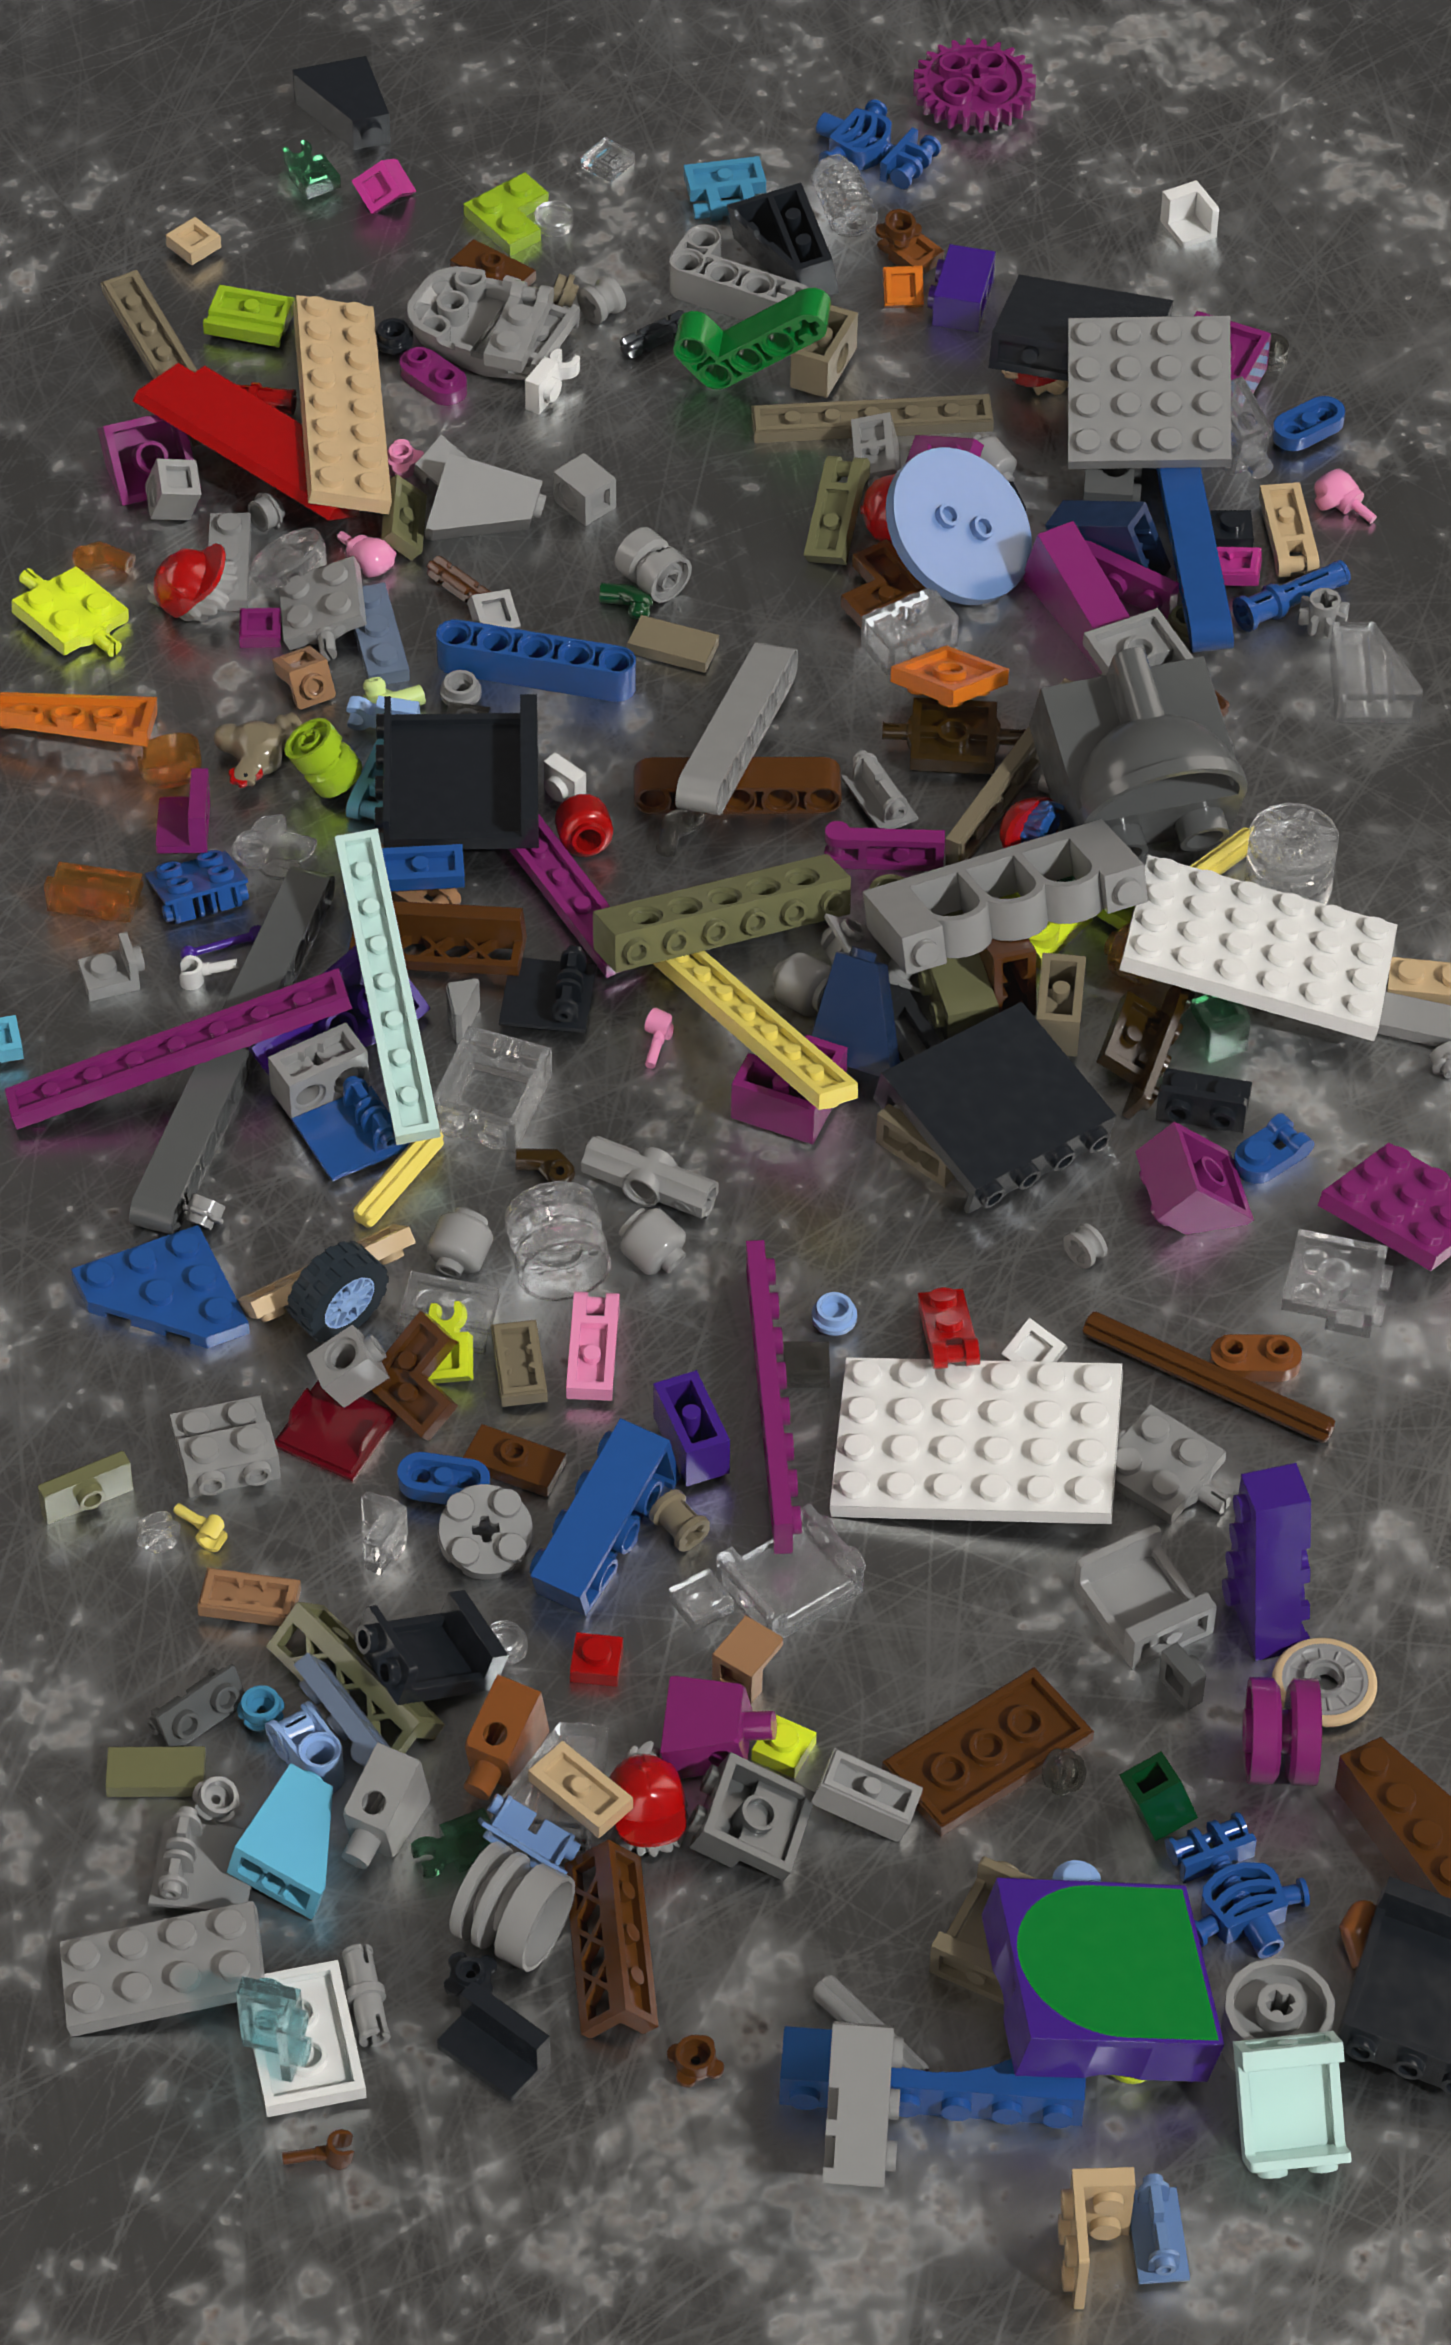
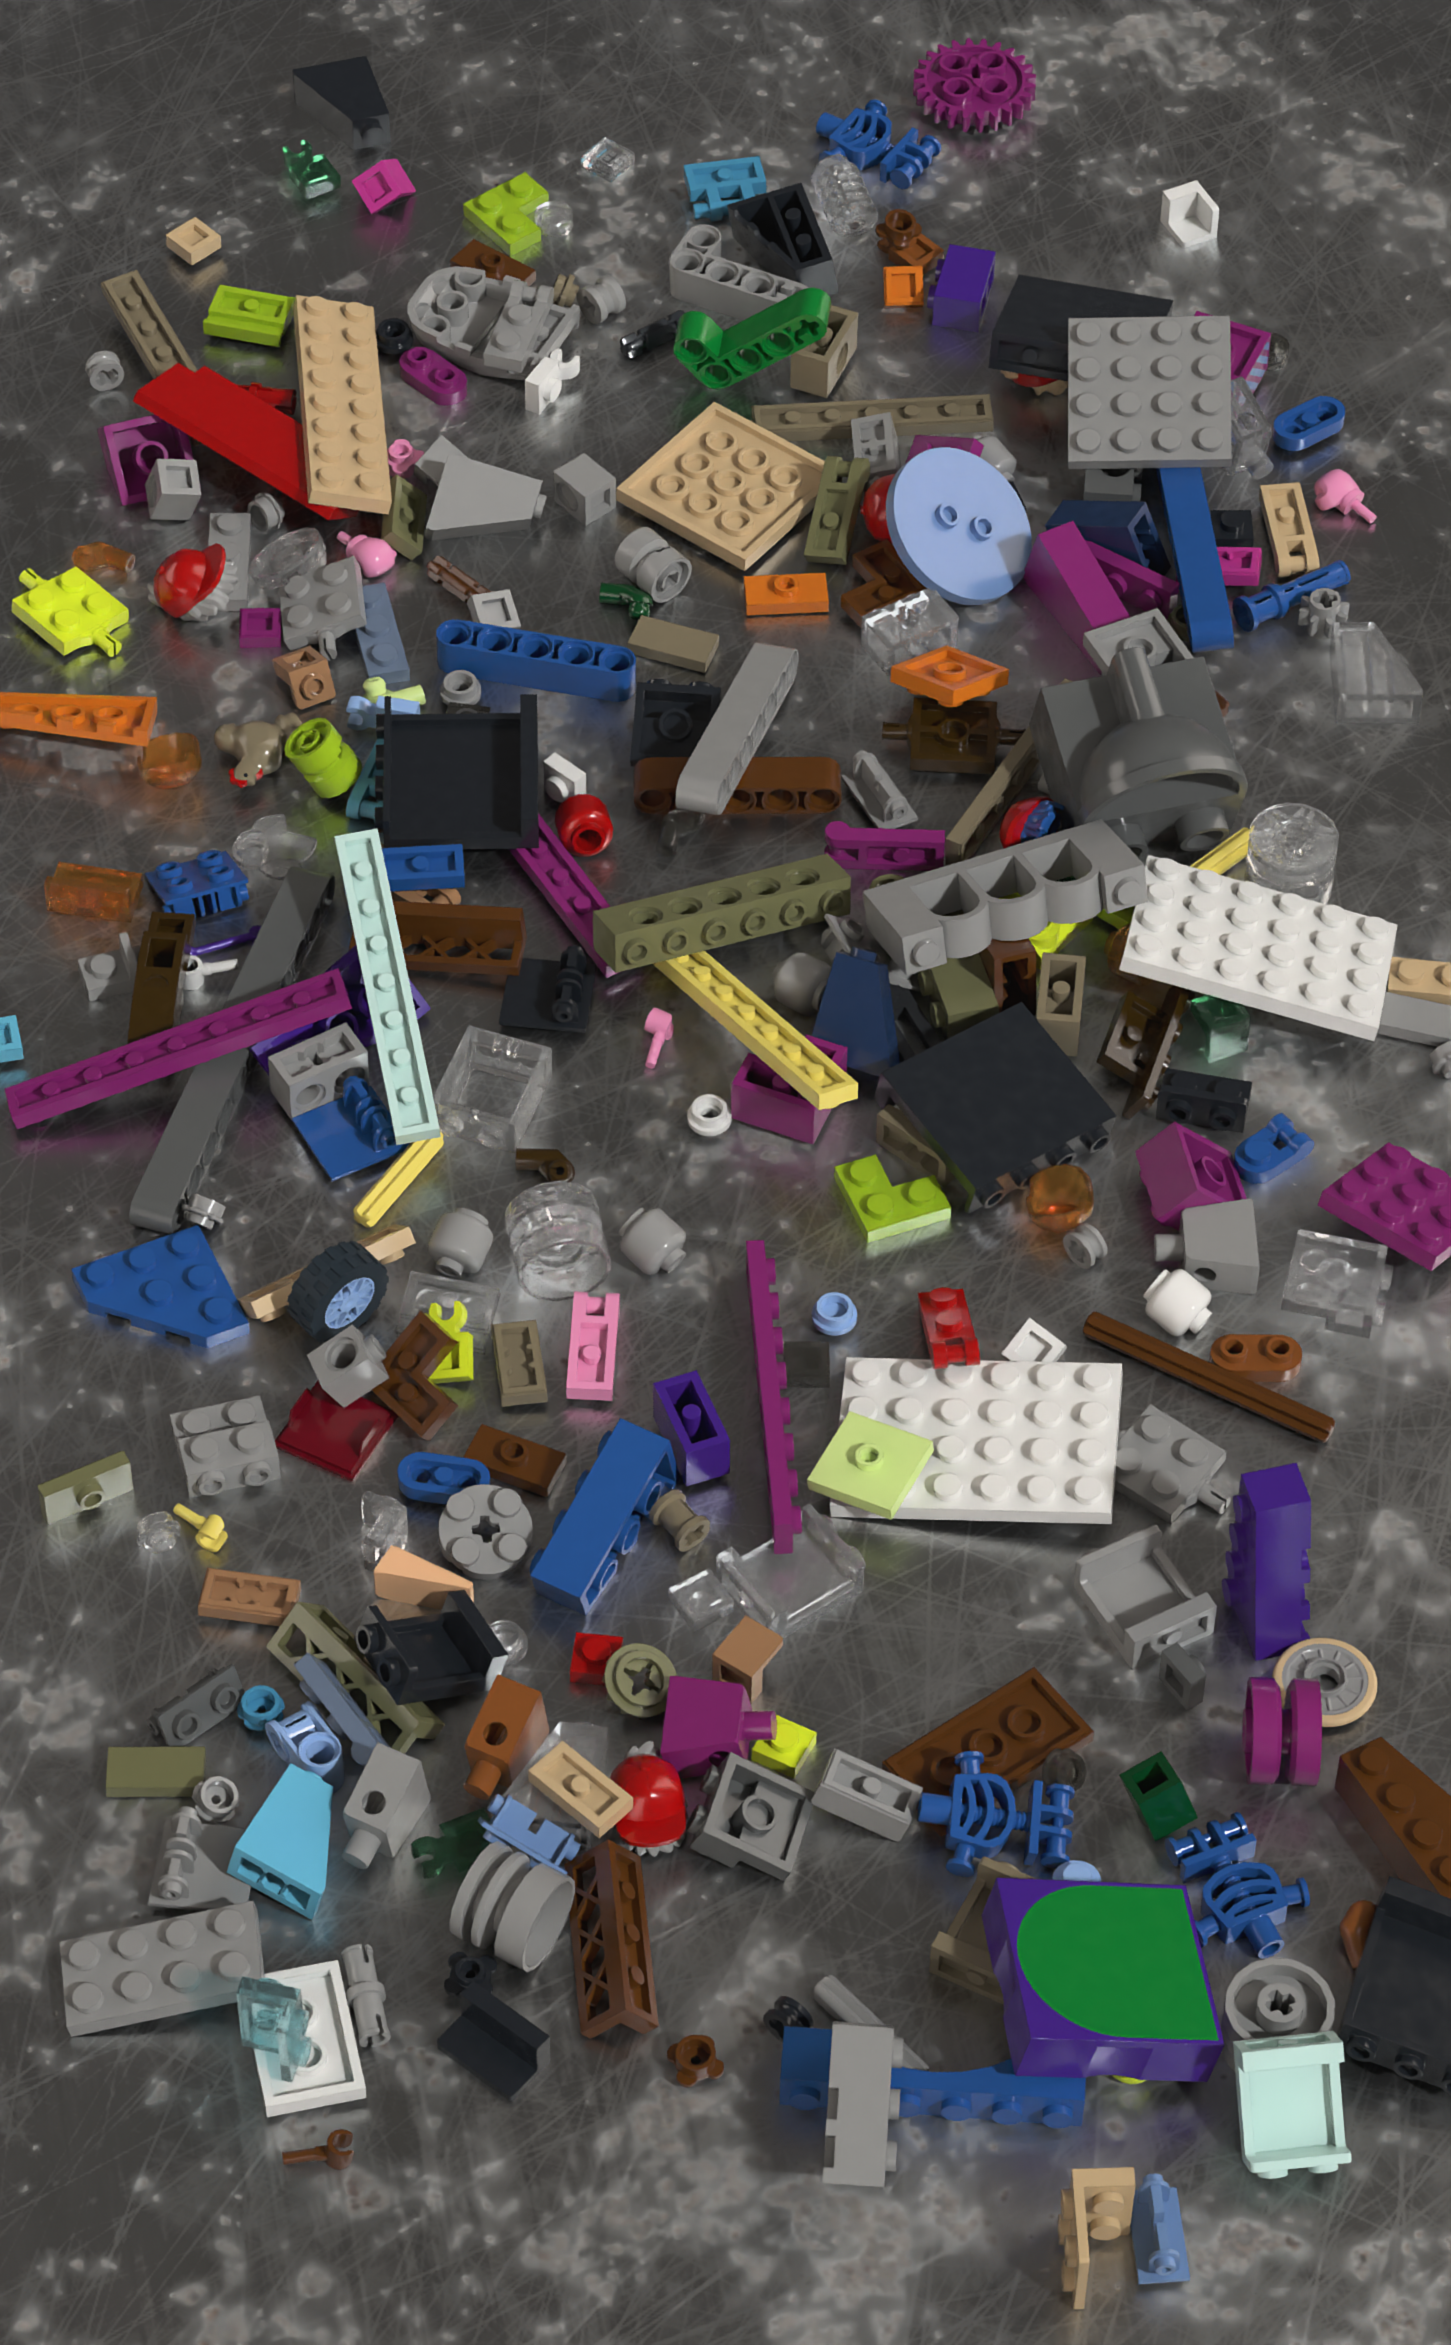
(104, 370): none -> light grey bush
(161, 974): none -> dark brown slope
(185, 819): magenta panel -> none
(416, 1581): none -> light nougat slope
(462, 1005): light grey slope -> none
(630, 1661): none -> olive gear
(649, 1177): light grey piece -> none
(671, 718): none -> black plate
(709, 1115): none -> white plate
(726, 486): none -> tan plate
(786, 594): none -> orange plate
(786, 2013): none -> black bush
(870, 1465): none -> yellowish green plate
(888, 1209): none -> lime plate
(962, 1807): none -> blue piece
(1060, 1198): none -> clear orange hair
(1178, 1302): none -> white head
(1216, 1246): none -> light grey torso

